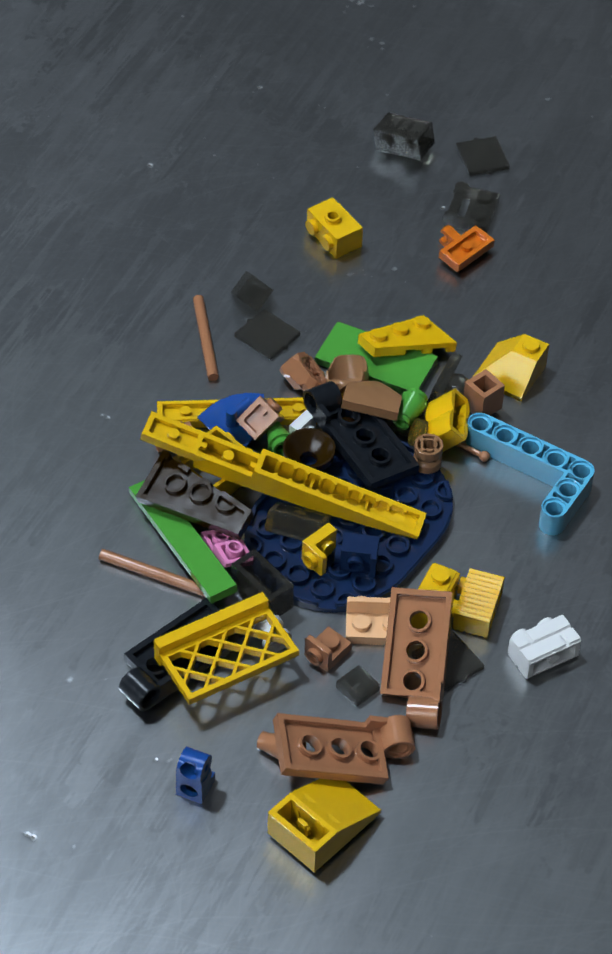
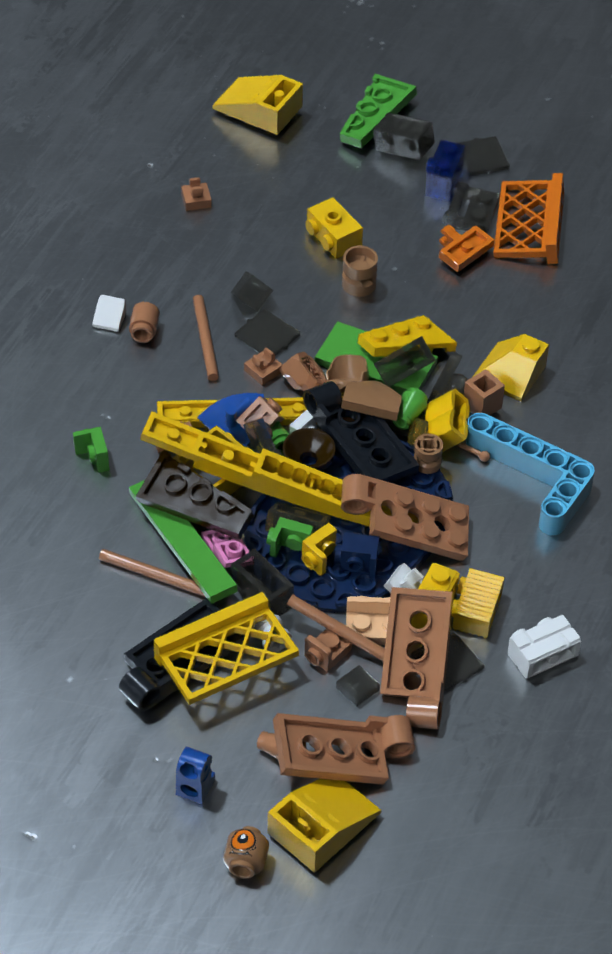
(93, 443): none -> bright green bracket
(109, 313): none -> white slope
(144, 321): none -> nougat brick
(196, 195): none -> nougat tile
(246, 852): none -> medium nougat head
(260, 436): none -> clear smoke plate
(262, 101): none -> yellow slope
(263, 366): none -> nougat tile
(288, 534): none -> bright green bracket
(336, 627): none -> nougat bar
(359, 270): none -> medium nougat wheel
(367, 493): none -> nougat hinge
(380, 98): none -> bright green wing
(404, 361): none -> clear smoke slope
(404, 578): none -> white tile
(444, 170): none -> clear blue brick
(548, 235): none -> orange fence

